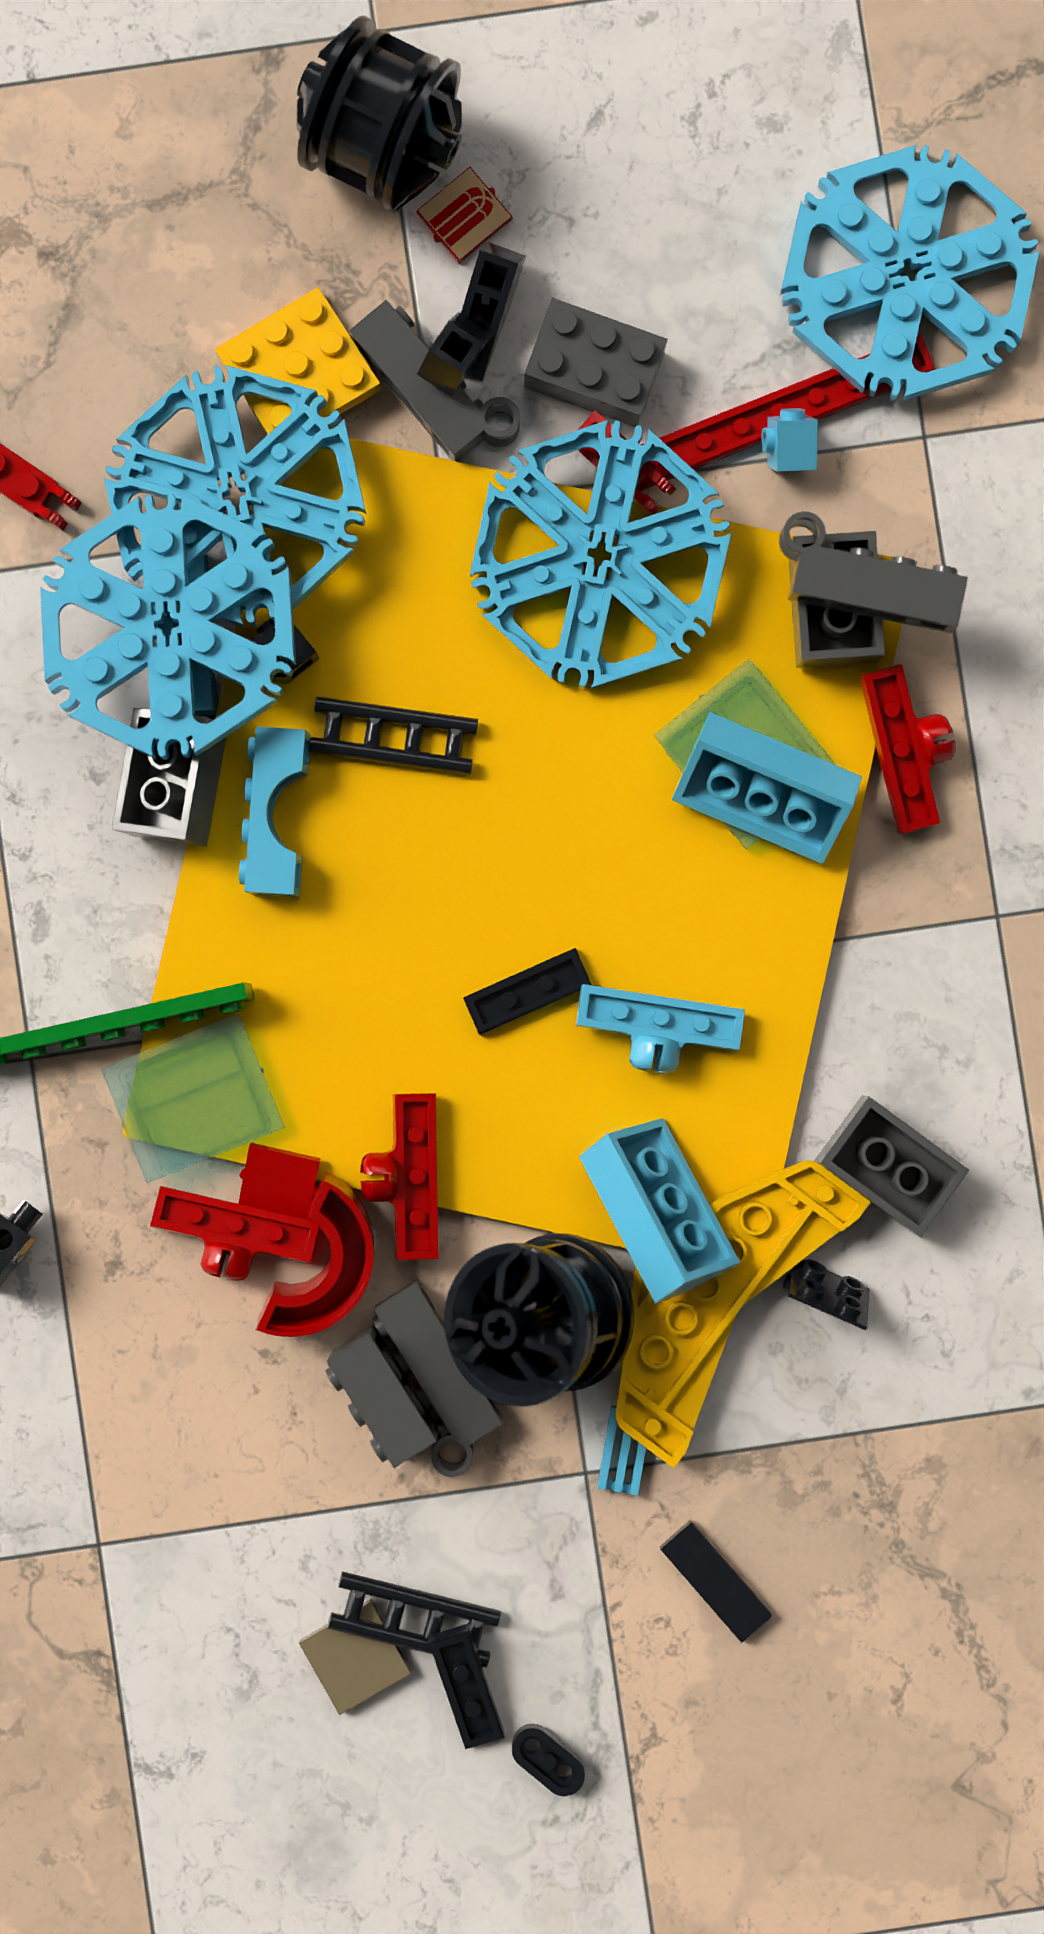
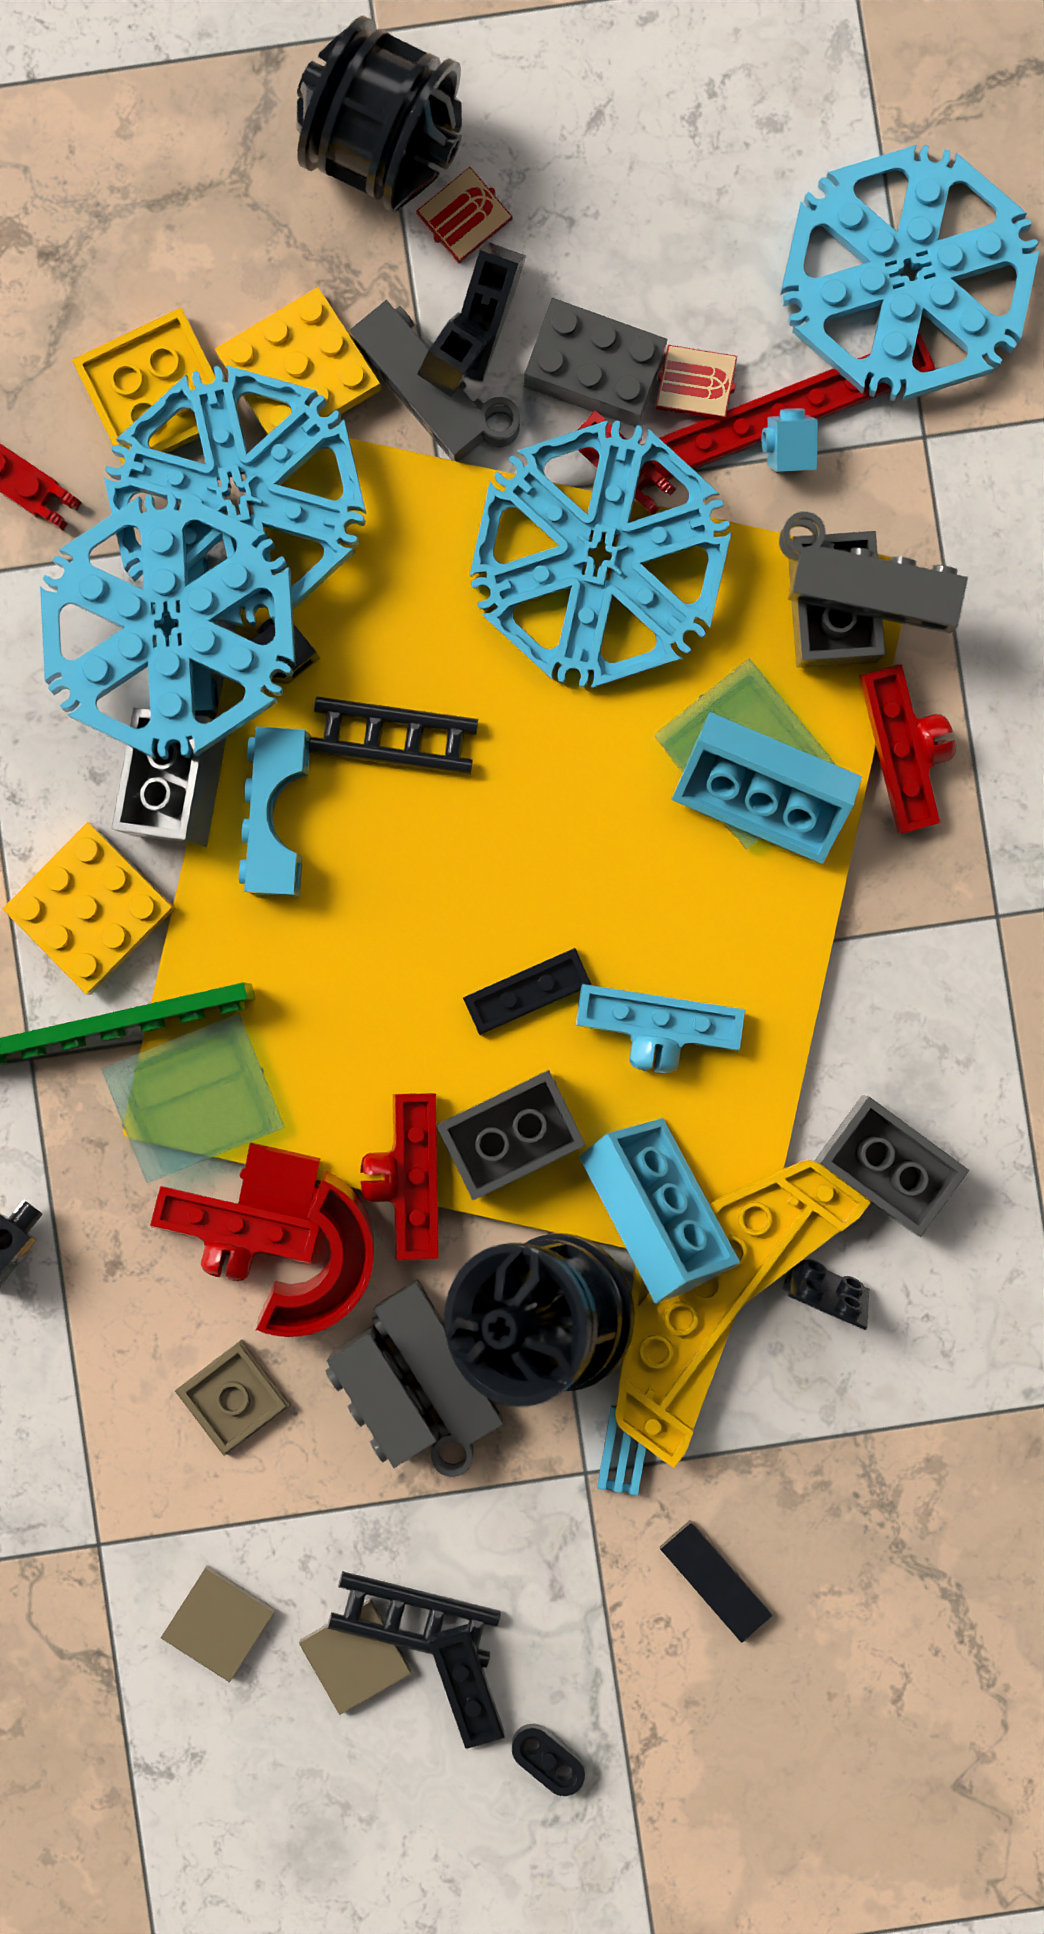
(88, 908): none -> yellow plate
(138, 370): none -> yellow plate
(218, 1623): none -> dark tan tile
(232, 1397): none -> dark tan tile
(510, 1134): none -> dark grey brick
(696, 382): none -> piece

